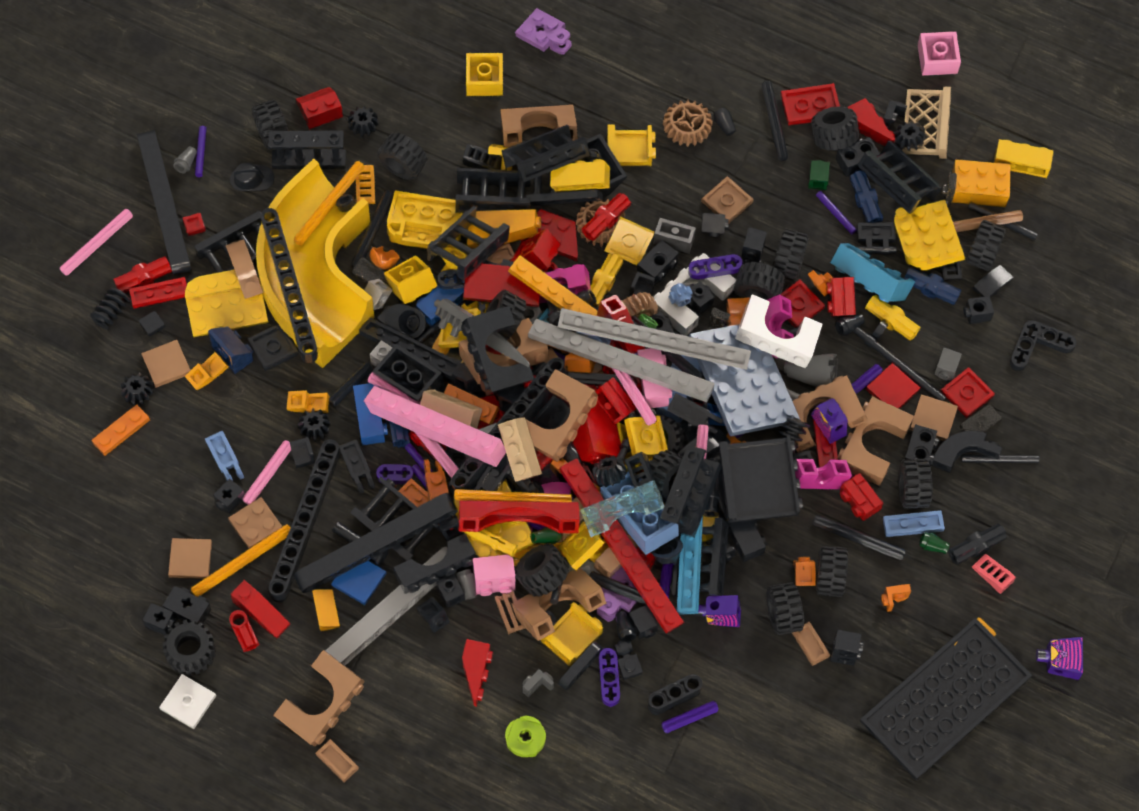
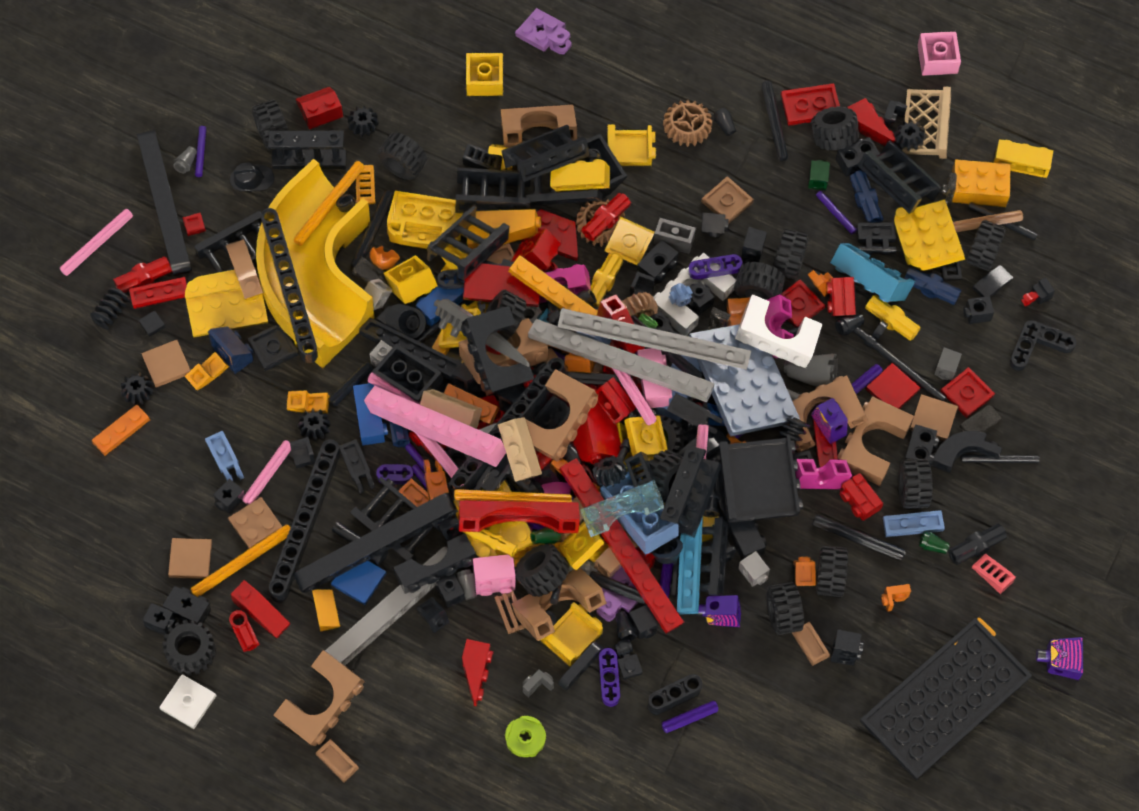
(754, 569): none -> light grey brick
(1041, 292): none -> black piece

